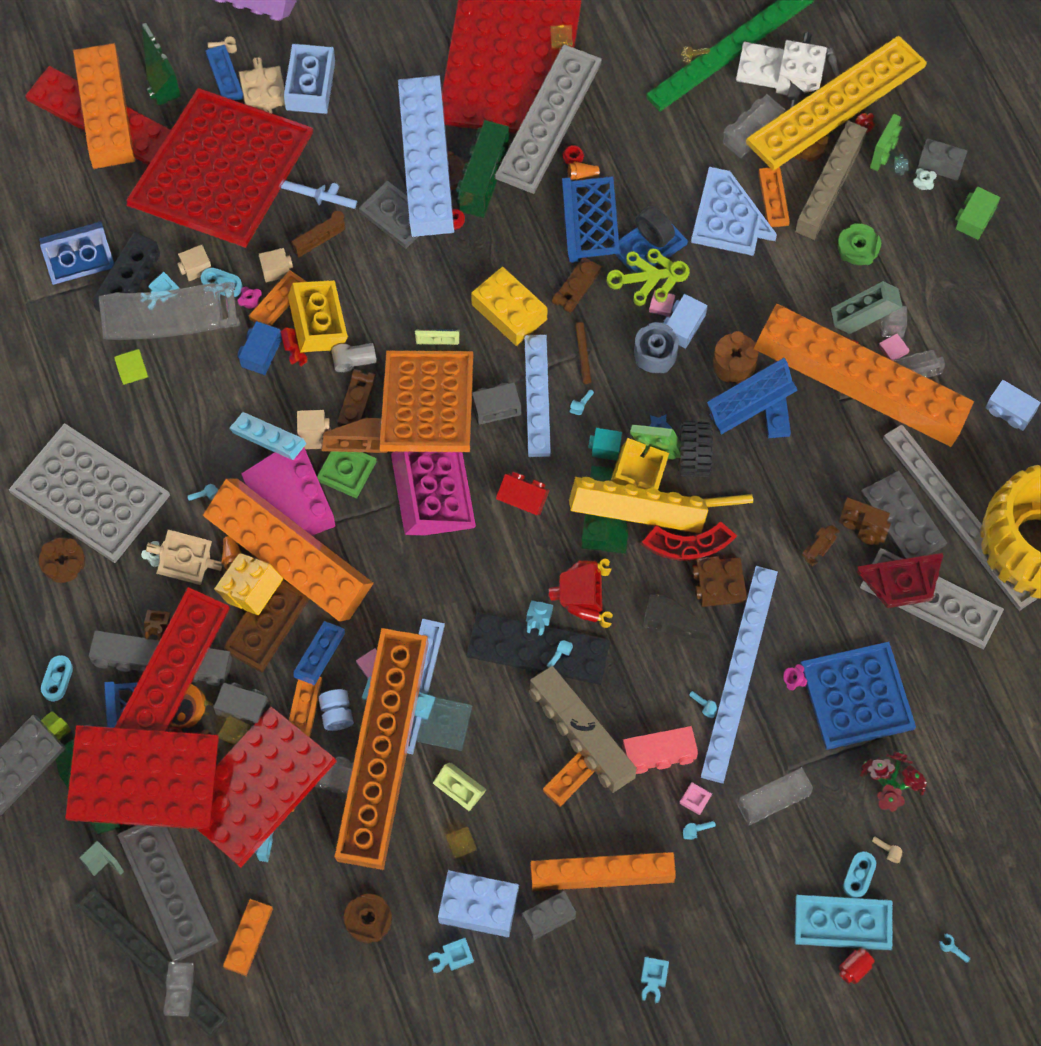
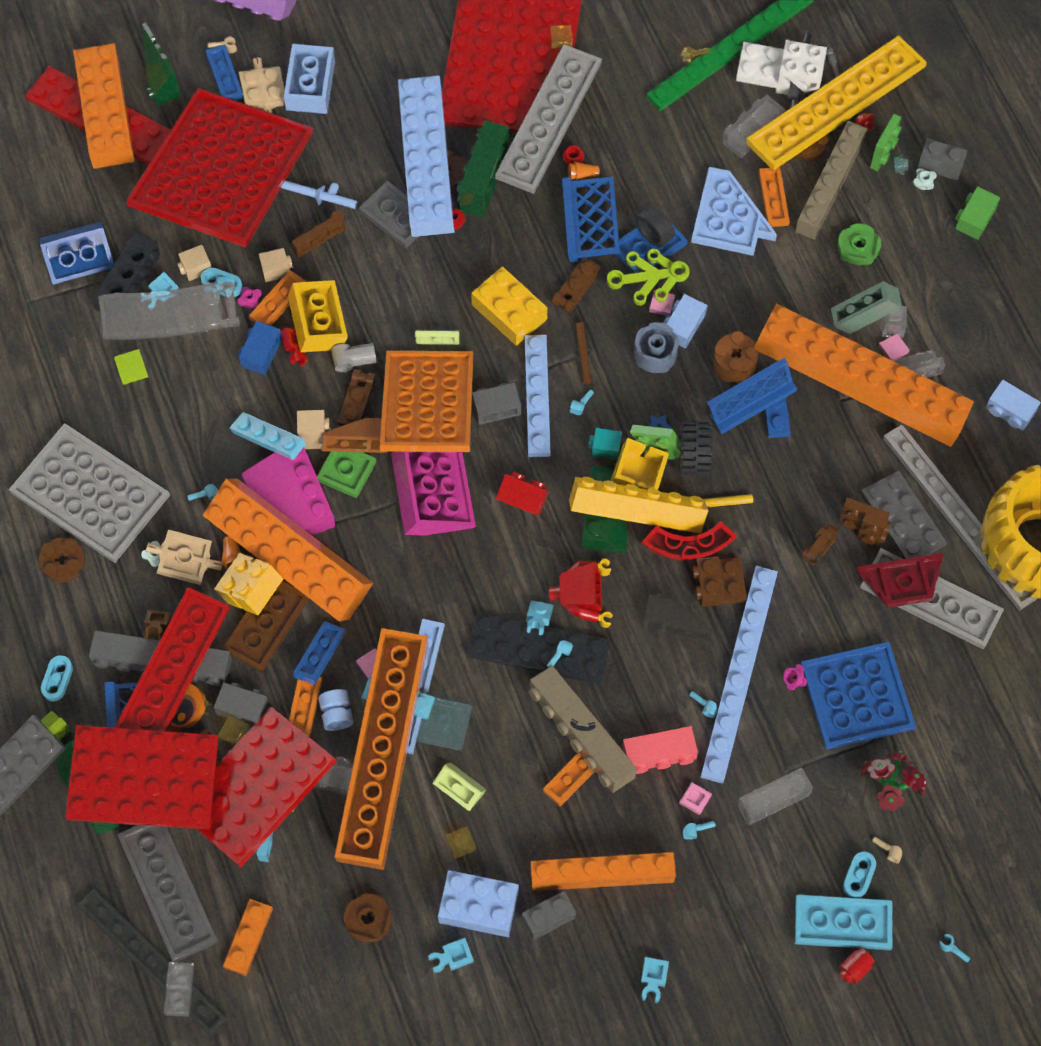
(97, 857): sand green panel -> none

